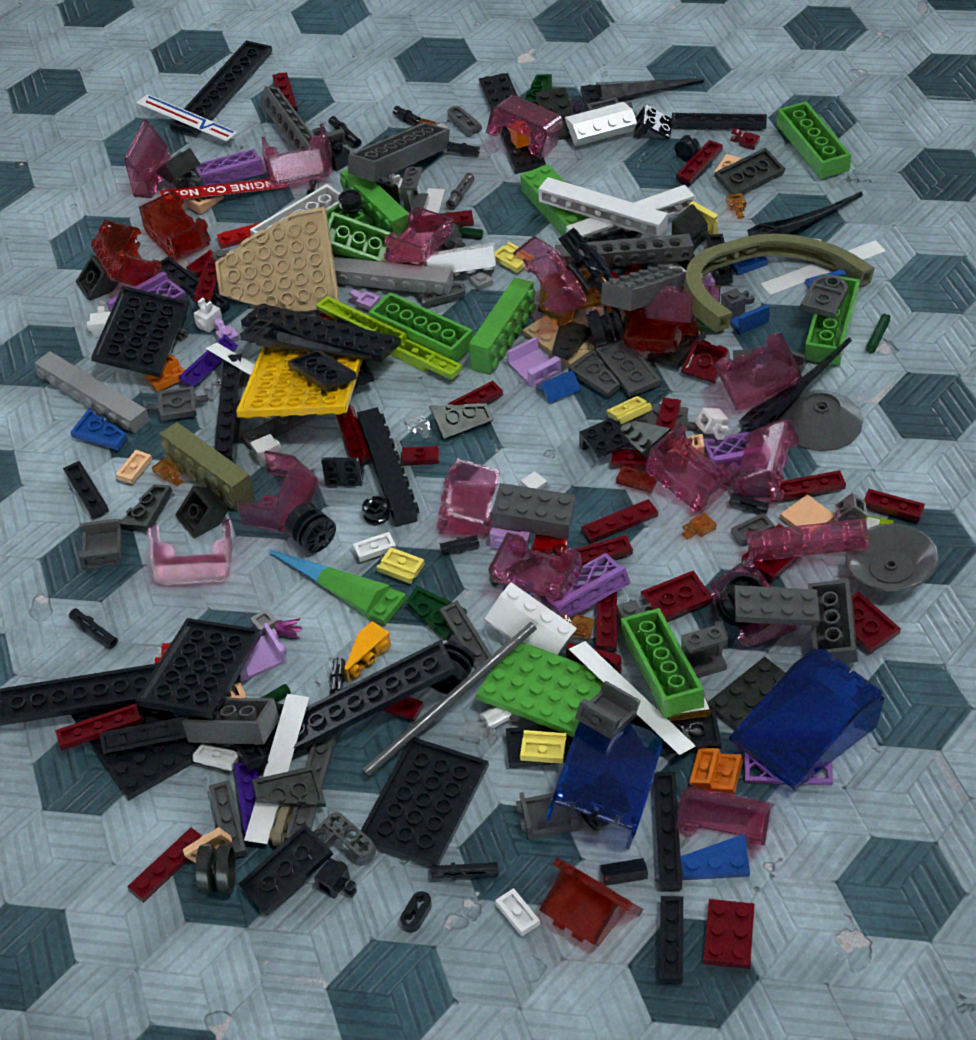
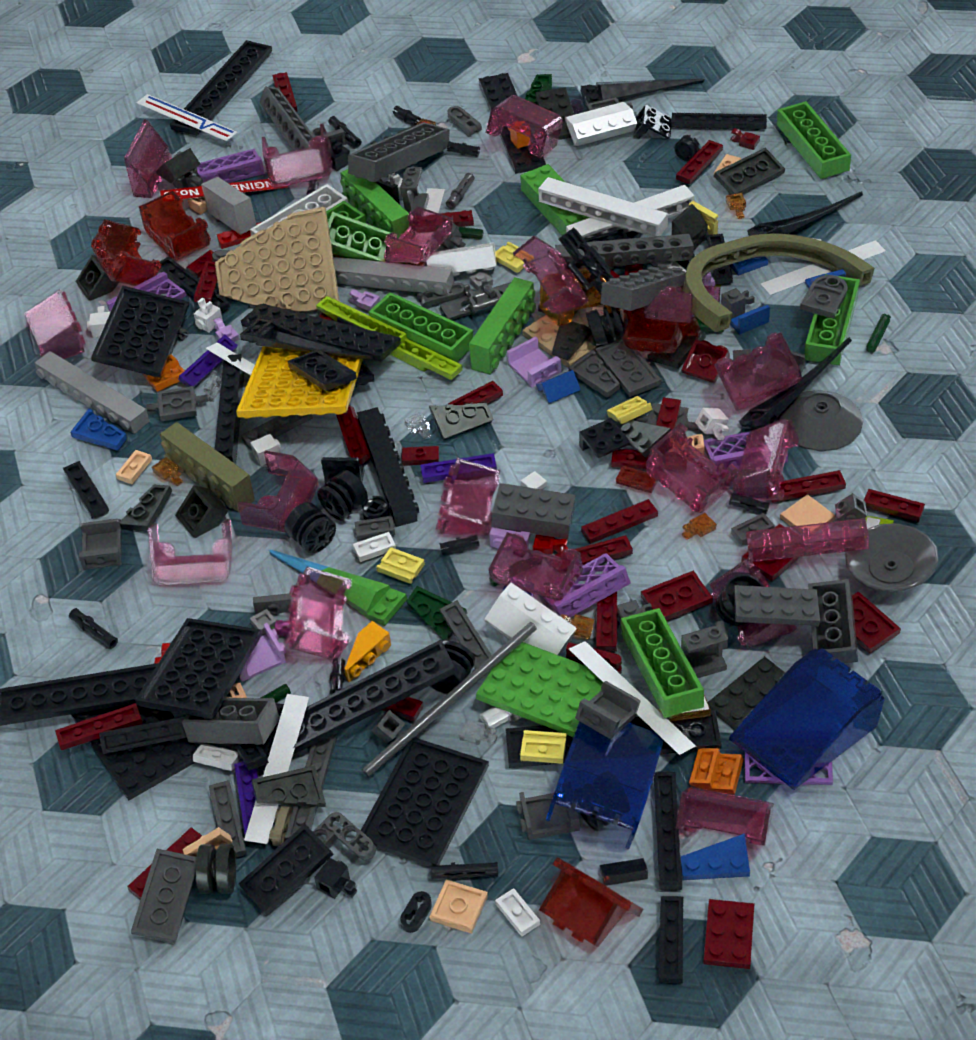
(55, 326): none -> clear pink windscreen
(165, 896): none -> dark grey plate
(229, 205): none -> light grey brick
(273, 603): none -> dark grey plate
(318, 614): none -> clear pink windscreen
(342, 495): none -> black wheel
(350, 202): black wheel -> none
(374, 527): none -> dark grey plate
(388, 727): none -> dark grey brick
(439, 470): none -> dark purple plate
(458, 906): none -> light nougat tile
(476, 300): none -> dark grey piece

